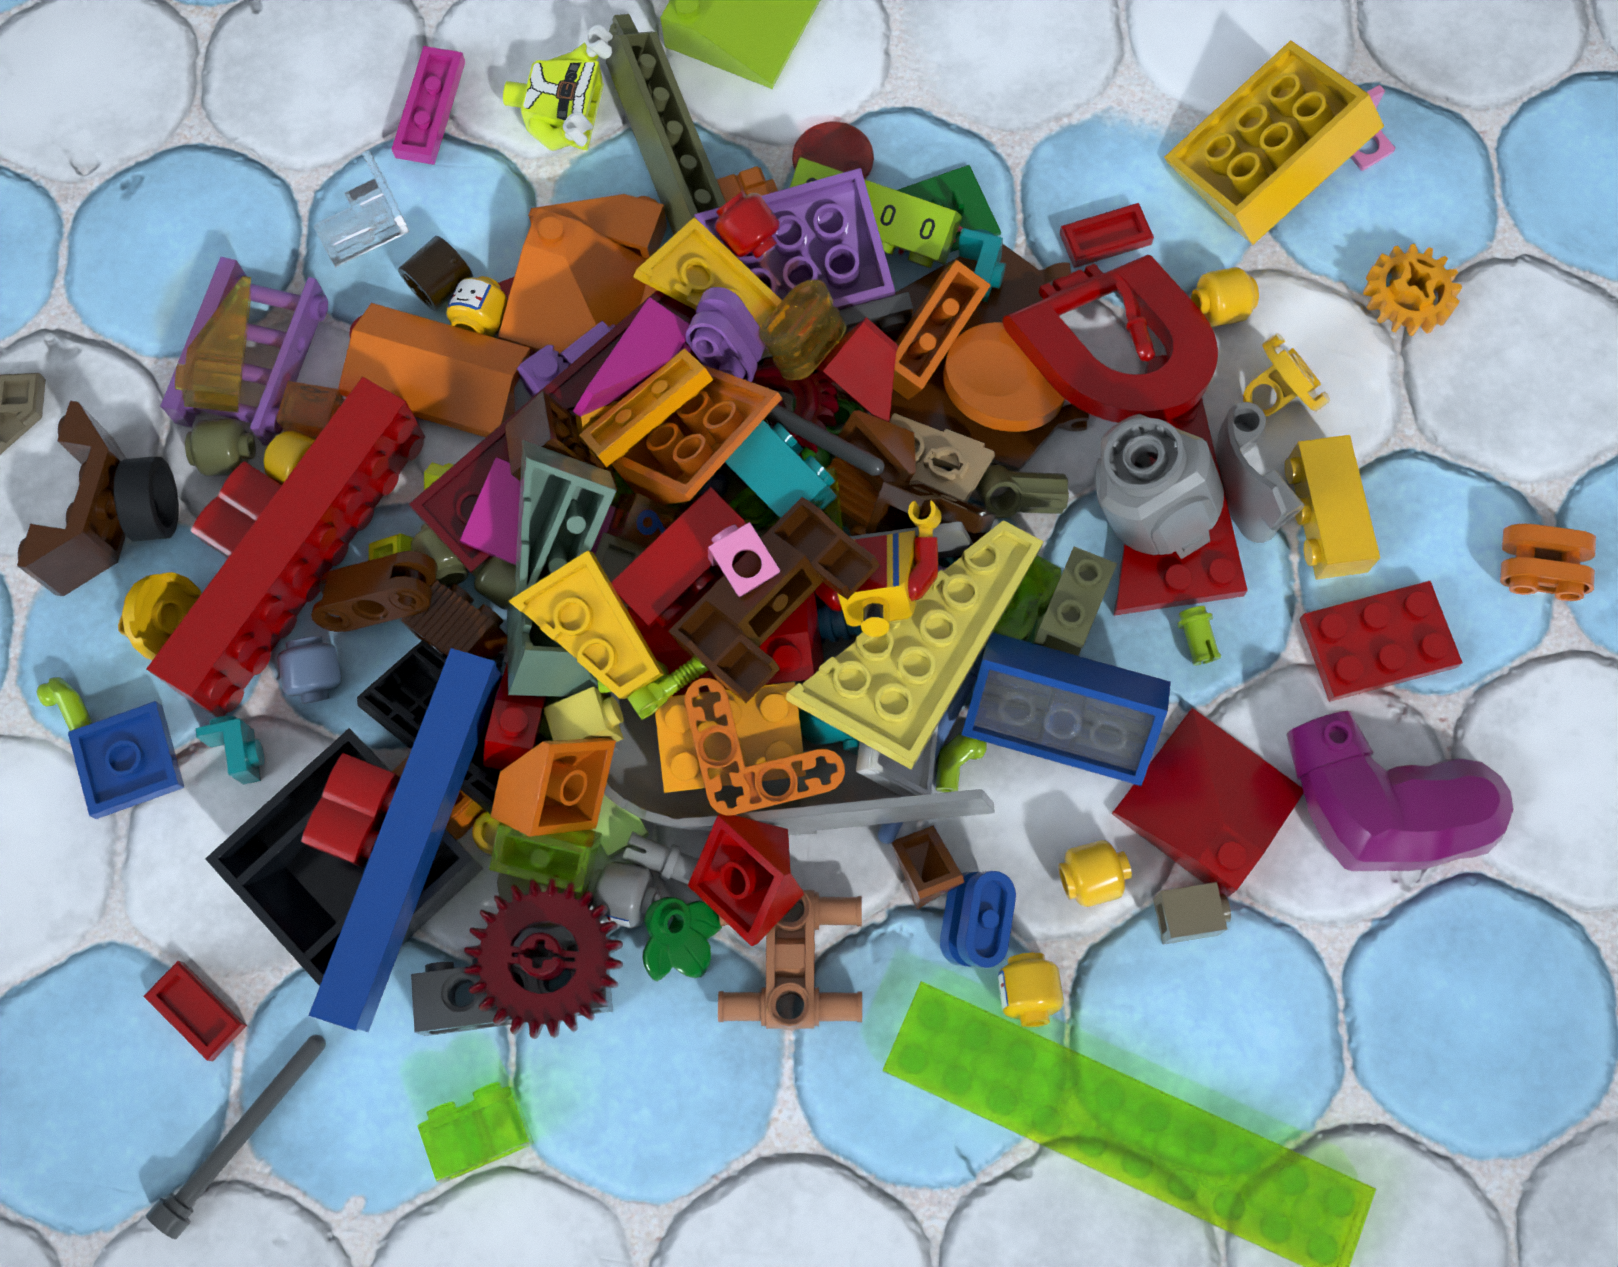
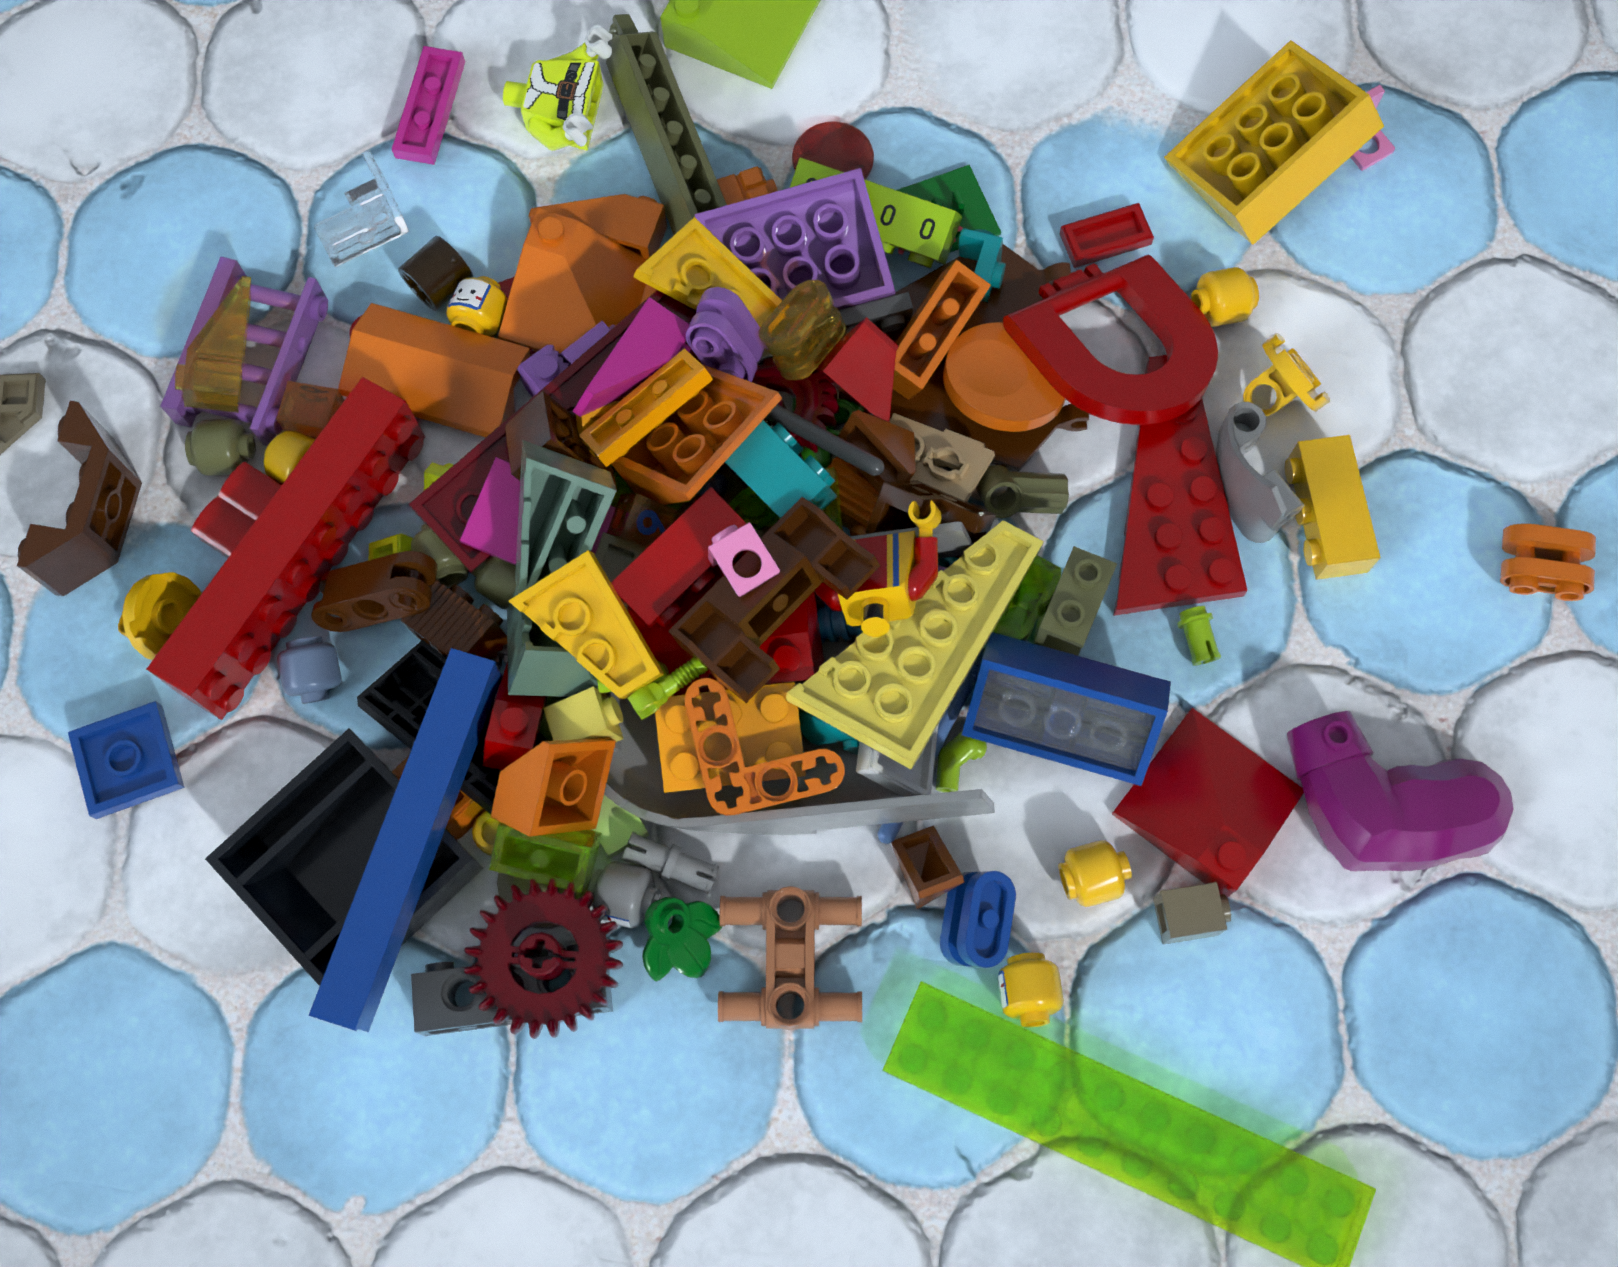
(68, 701): lime arm -> none
(146, 498): black tyre -> none
(172, 1213): dark grey piece -> none
(195, 1011): red tile -> none
(242, 750): teal bracket -> none
(351, 810): red brick -> none
(474, 1133): clear neon green brick -> none
(746, 875): red slope -> none
(747, 225): red head -> none
(1136, 324): red piece -> none
(1158, 504): light grey piece -> none
(1380, 641): red plate -> none
(1412, 289): light orange gear -> none

